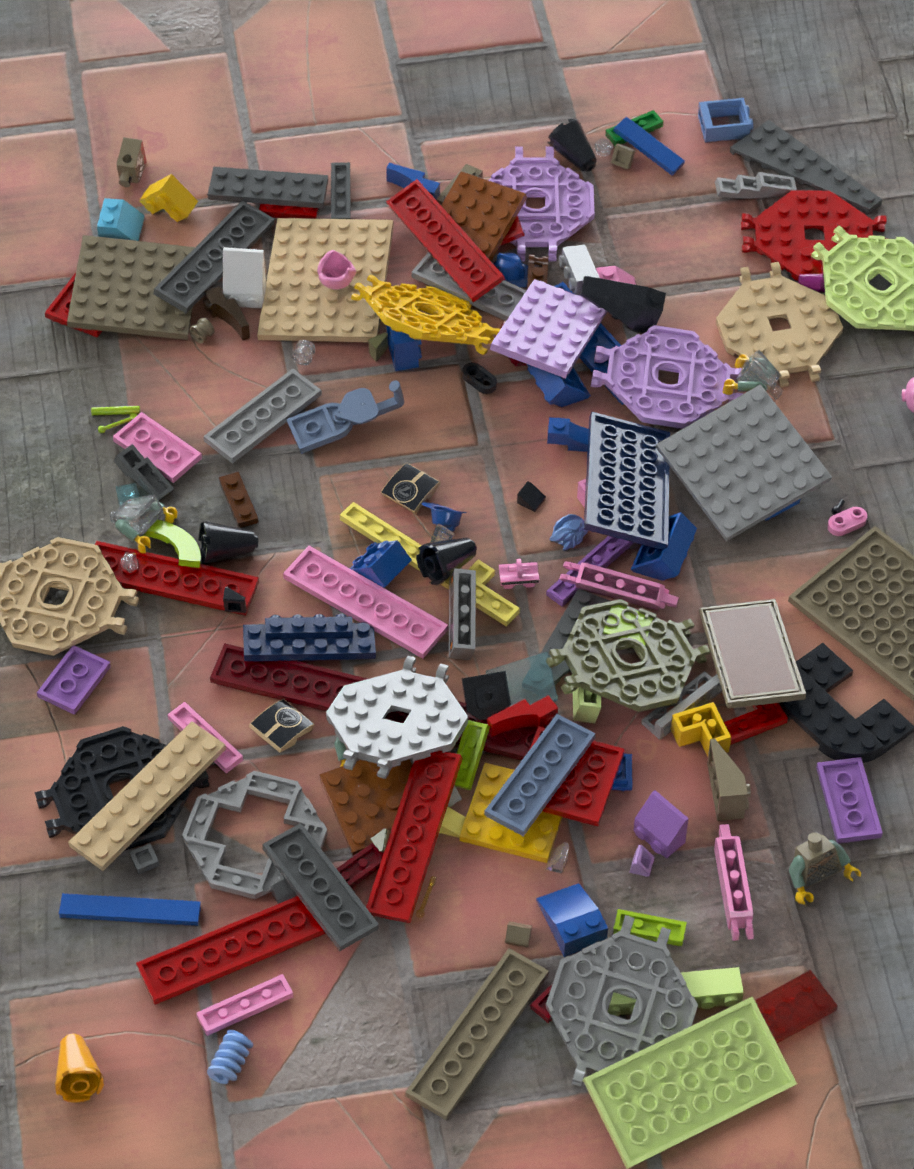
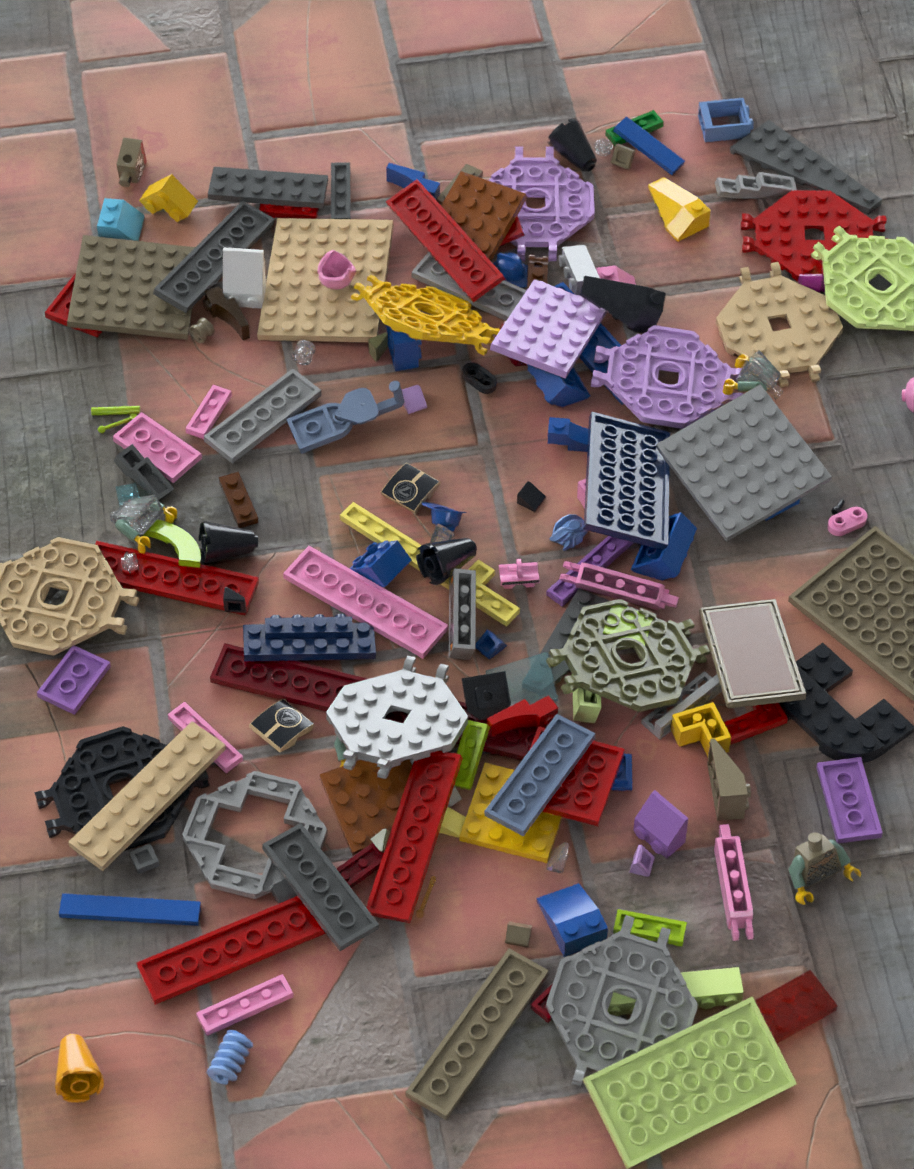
(208, 411): none -> bright pink plate
(413, 399): none -> lavender slope
(490, 644): none -> blue slope
(680, 210): none -> yellow wedge

